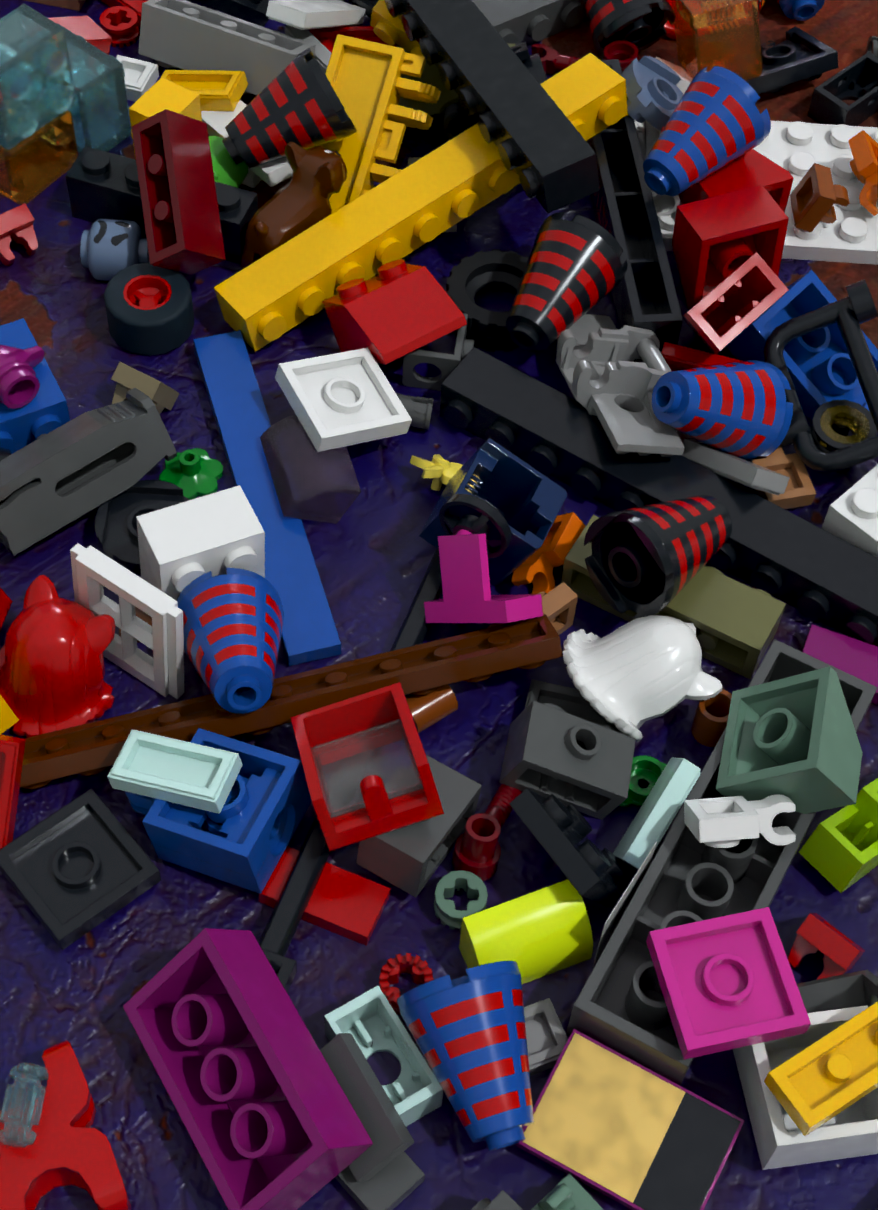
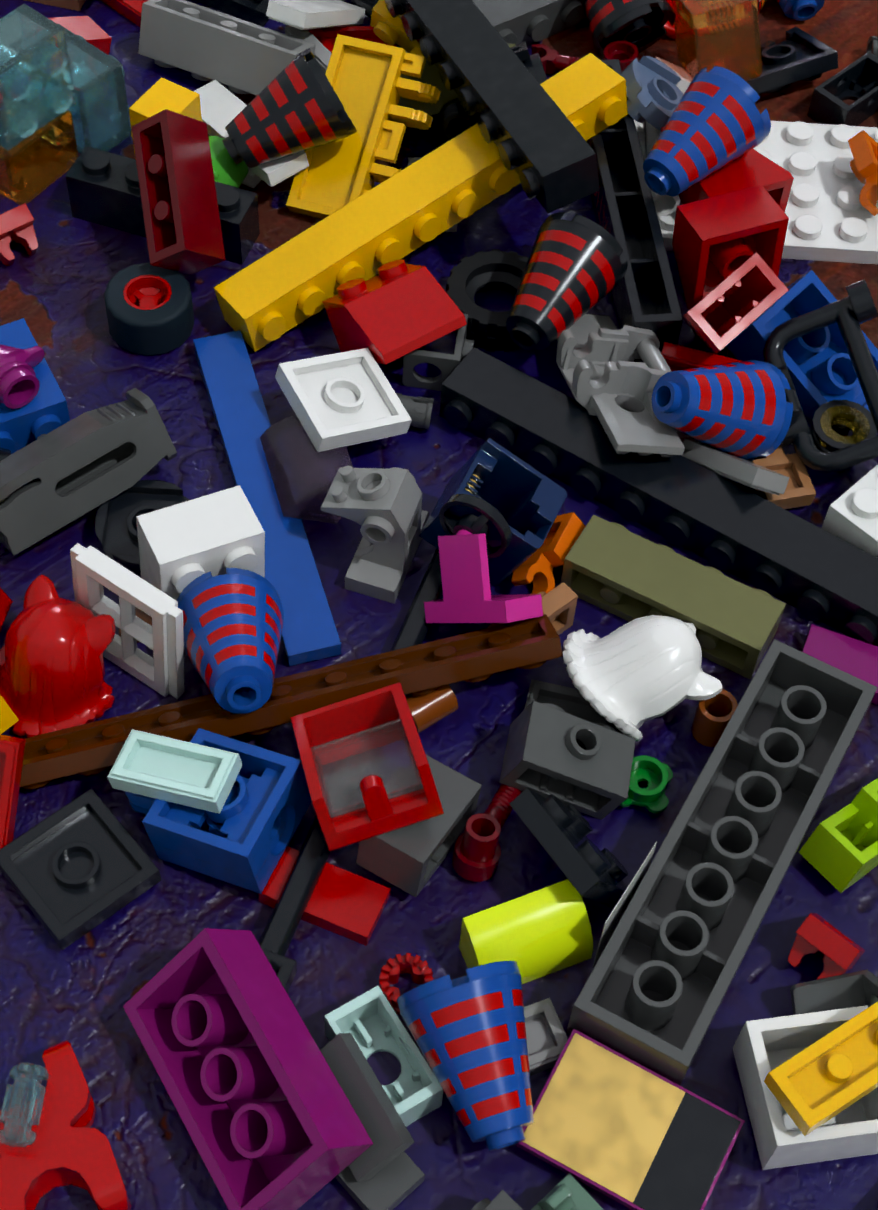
(112, 247): sand blue head -> none
(120, 25): red bush -> none
(129, 378): dark tan tile -> none
(138, 76): white tile -> none
(193, 473): green plant -> none
(217, 88): yellow tile -> none
(298, 204): reddish brown animal -> none
(390, 518): none -> light grey tile
(438, 469): light yellow plant -> none
(446, 887): sand green bush -> none
(654, 551): black cone -> none
(657, 811): light aqua tile -> none
(727, 820): white plate -> none
(727, 983): dark pink plate -> none
(792, 742): sand green slope -> none
(814, 198): dark orange tile -> none

